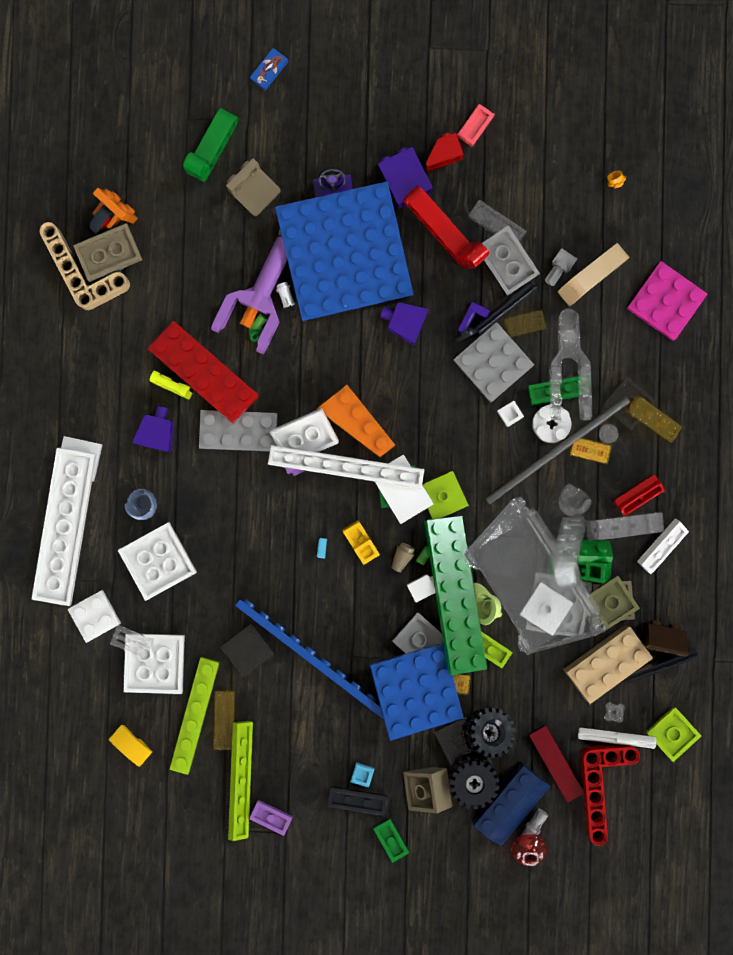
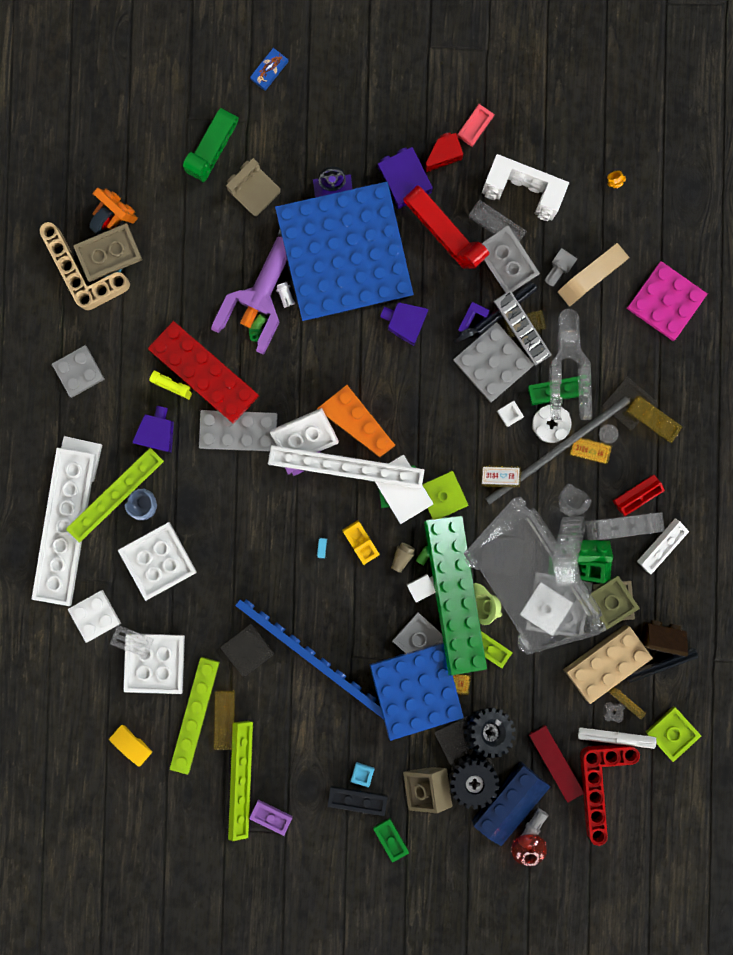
(78, 371): none -> light grey plate
(114, 495): none -> lime plate
(501, 476): none -> white tile
(505, 169): none -> white plate
(522, 328): none -> tile
(627, 702): none -> clear yellow tile

